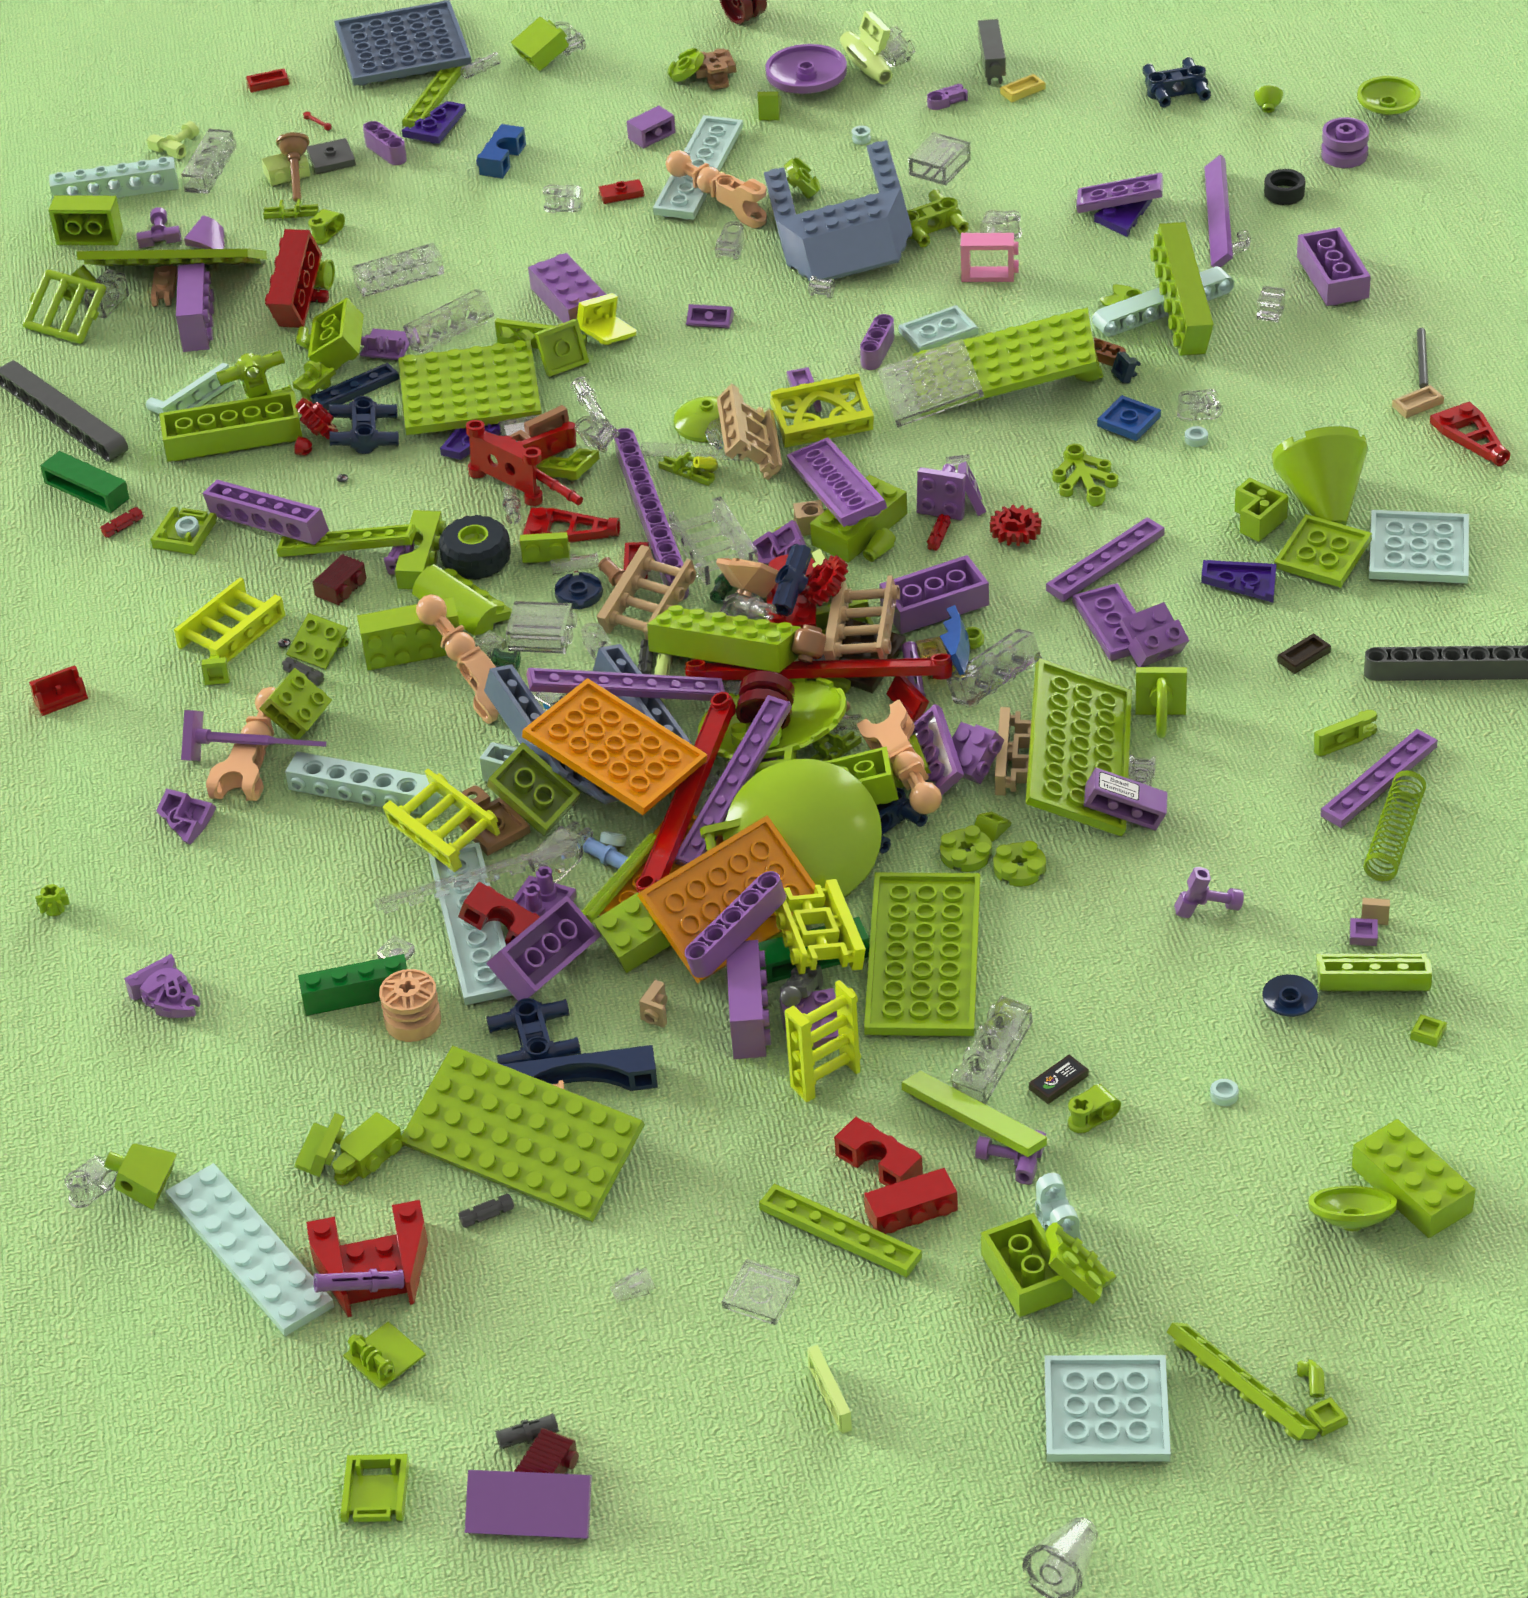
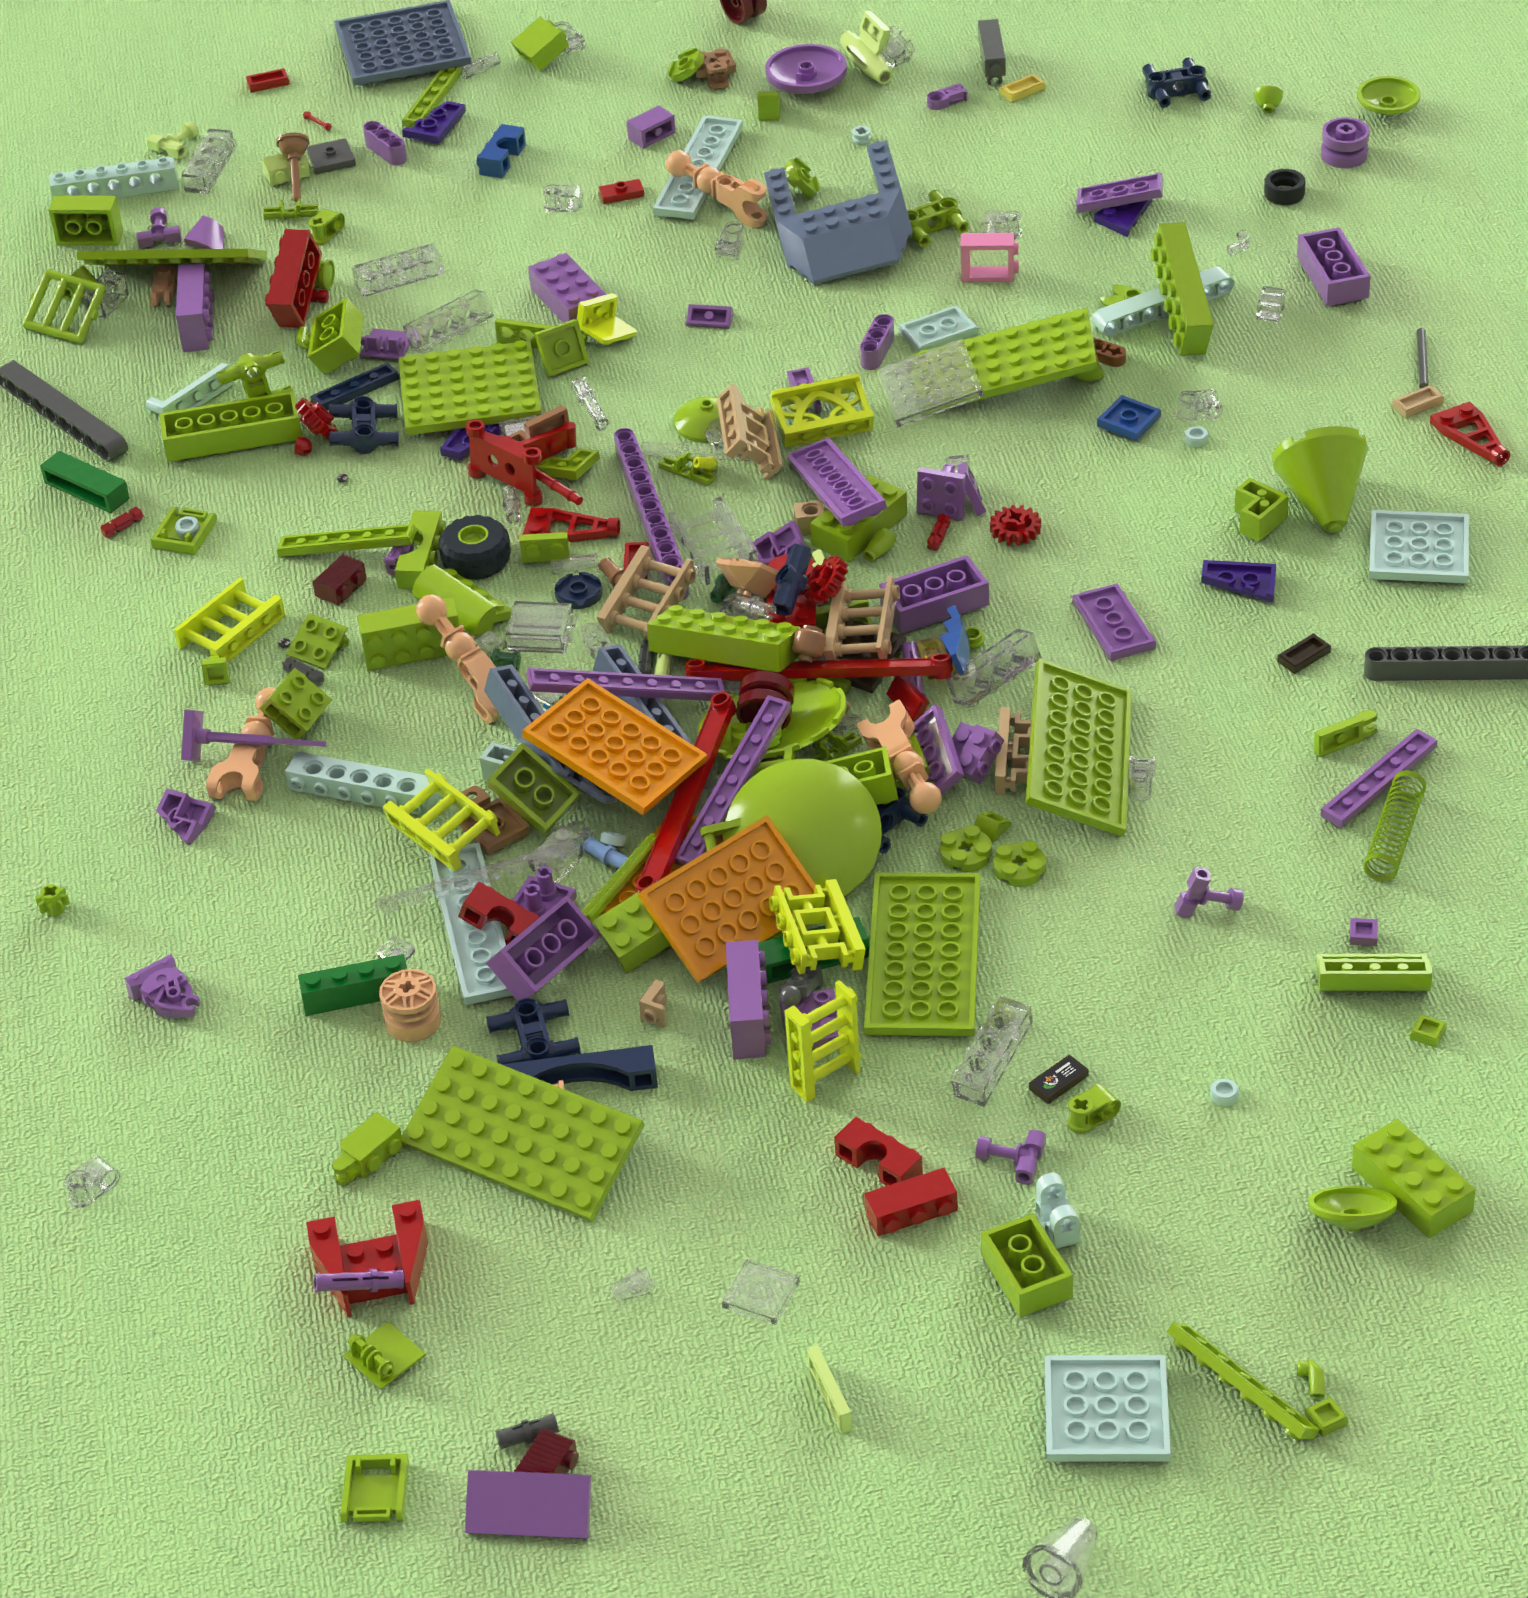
(58, 690): red hinge -> none
(142, 1172): lime torso -> none
(249, 1249): light aqua plate -> none
(266, 511): medium lavender brick -> none
(315, 377): lime hips -> none
(319, 1146): lime bracket -> none
(486, 1210): dark grey axle -> none
(596, 432): clear piece -> none
(735, 924): medium lavender beam -> none
(821, 287): clear bush -> none
(840, 1230): lime plate -> none
(939, 158): clear brick -> none
(974, 1113): lime tile -> none
(1077, 456): lime plant -> none
(1077, 1264): lime plate -> none
(1105, 559): medium lavender plate -> none
(1124, 367): dark blue tile -> none
(1125, 799): medium lavender brick -> none
(1153, 635): medium lavender brick -> none
(1161, 693): lime tile -> none
(1218, 212): medium lavender tile -> none
(1290, 995): dark blue dish -> none
(1323, 550): lime plate -> none
(1376, 909): tan tile -> none

